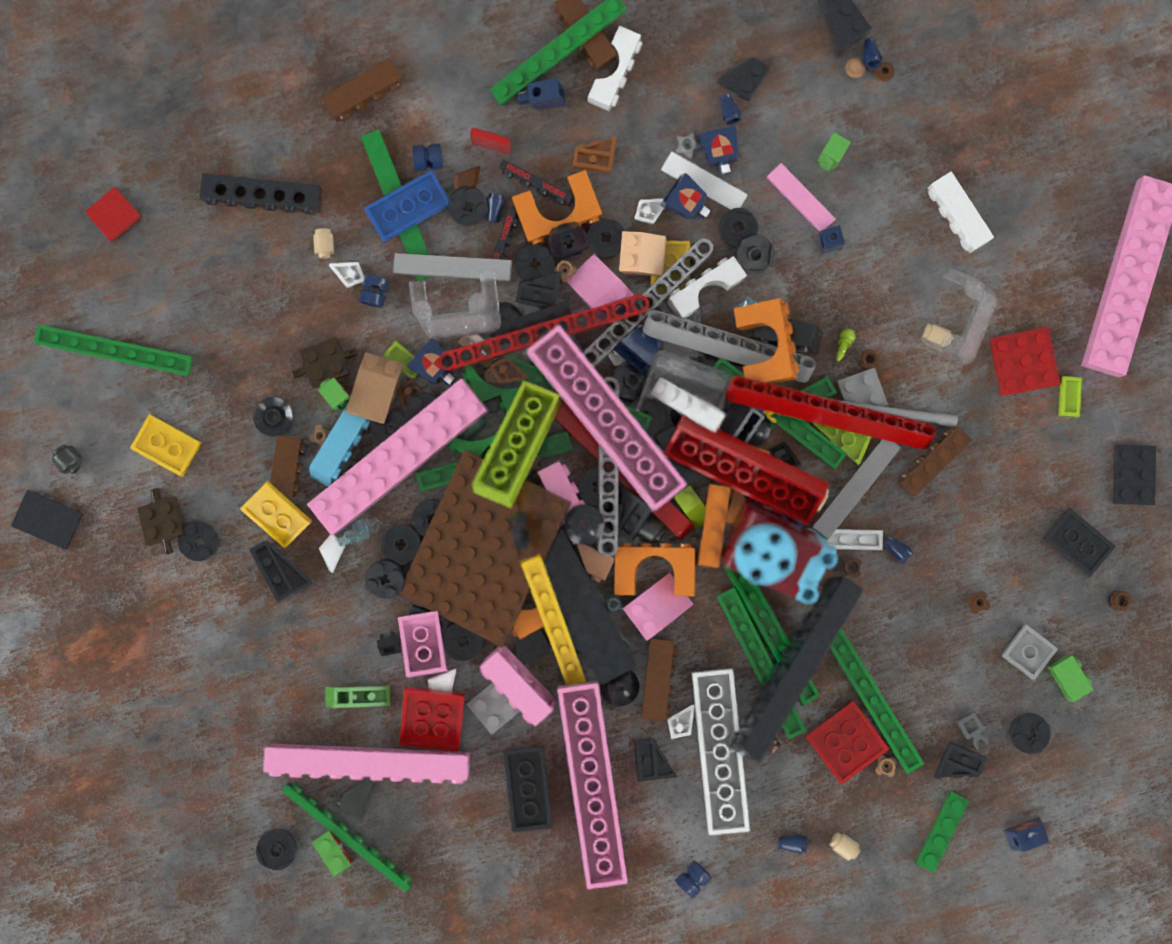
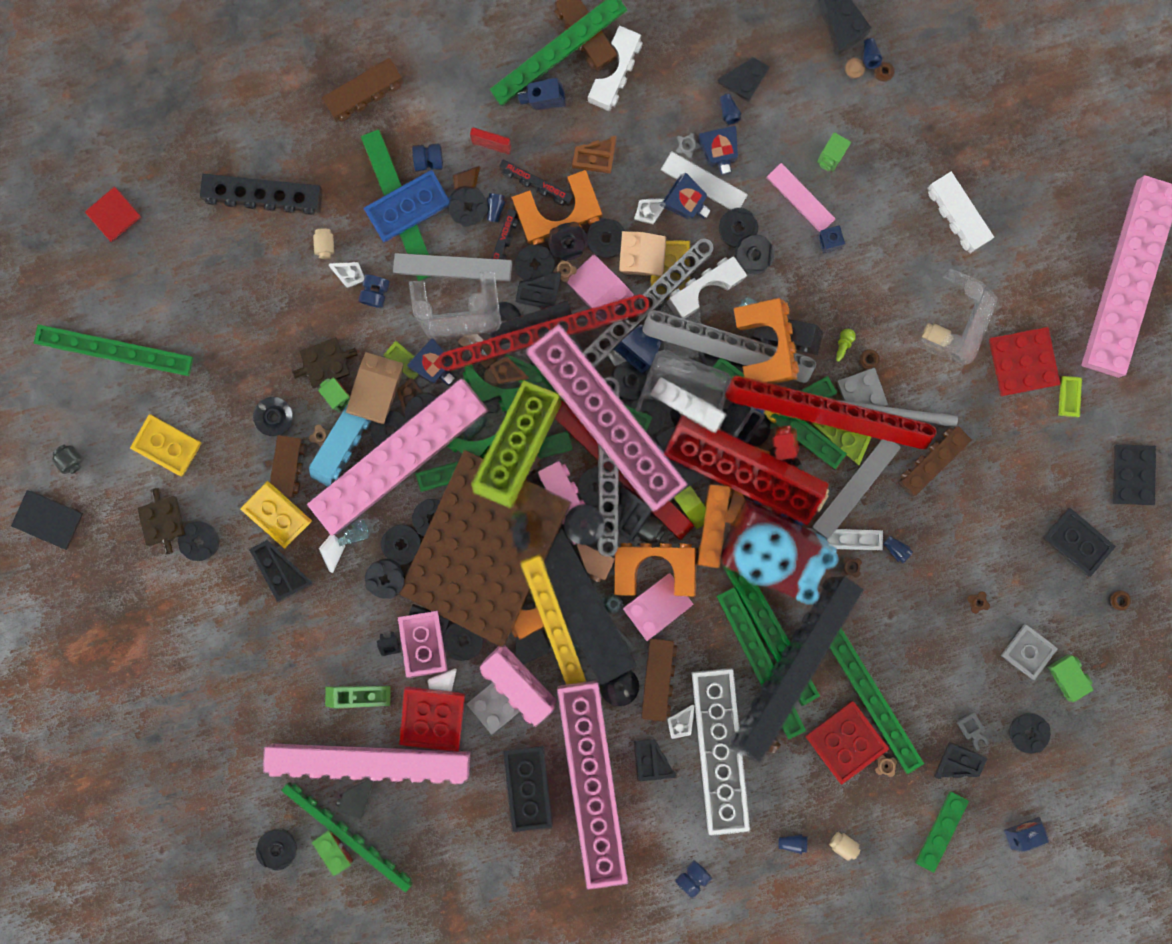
(786, 442): none -> red brick

